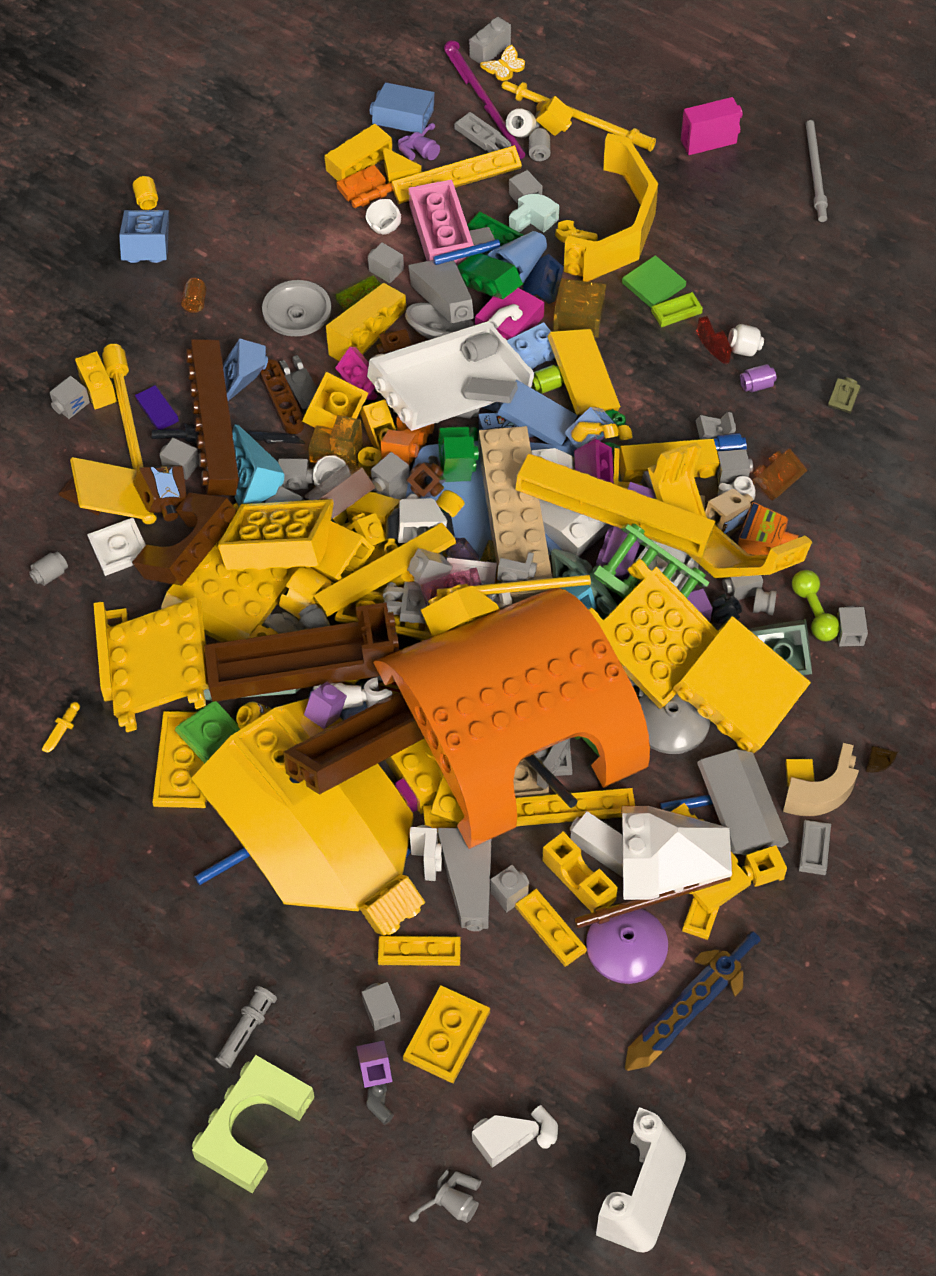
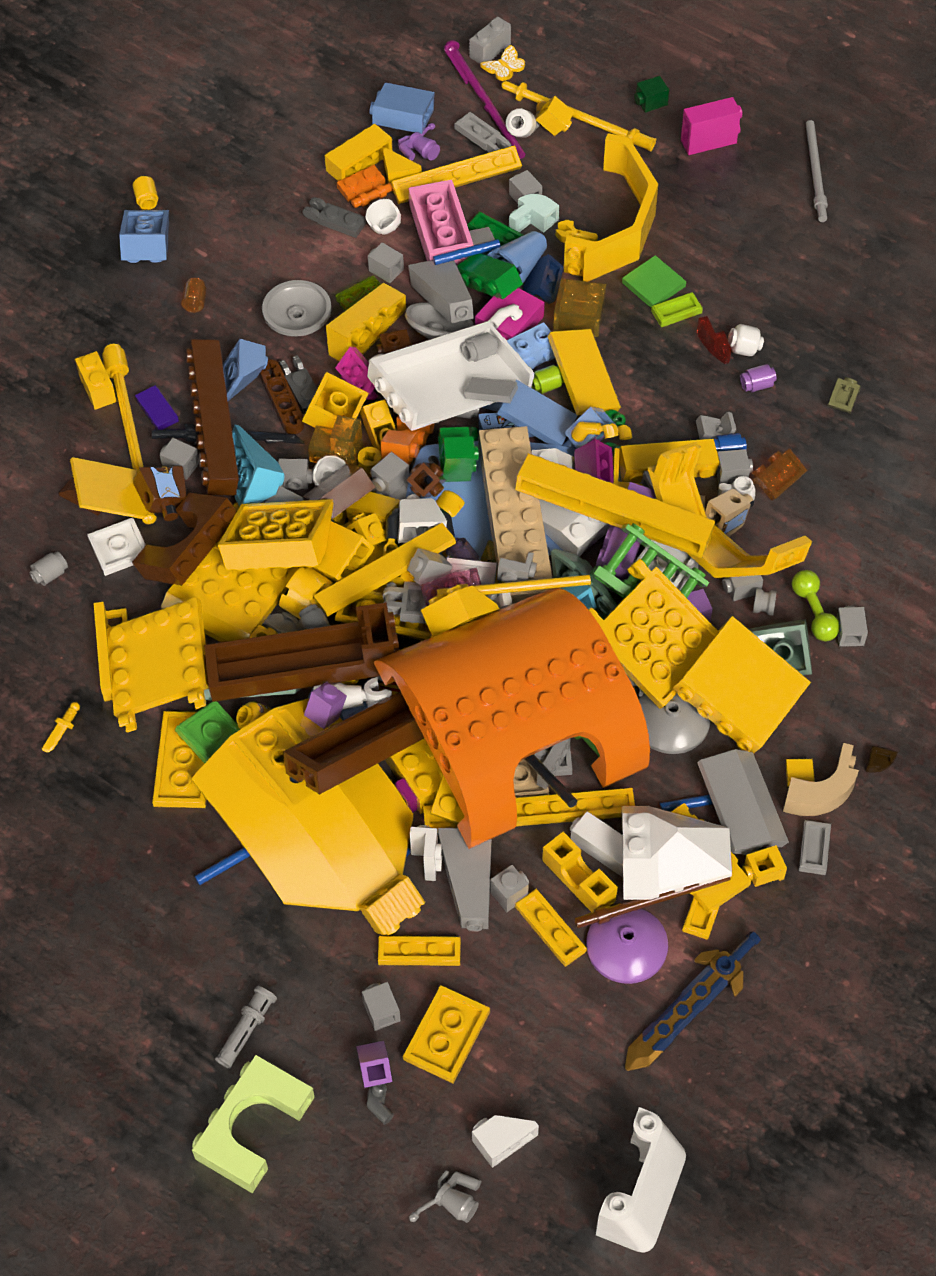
(69, 397): light grey brick -> none
(335, 217): none -> dark grey hinge
(539, 145): light grey brick -> none
(549, 1127): white arm -> none
(652, 94): none -> dark green brick
(725, 608): black gear -> none
(764, 531): orange torso -> none

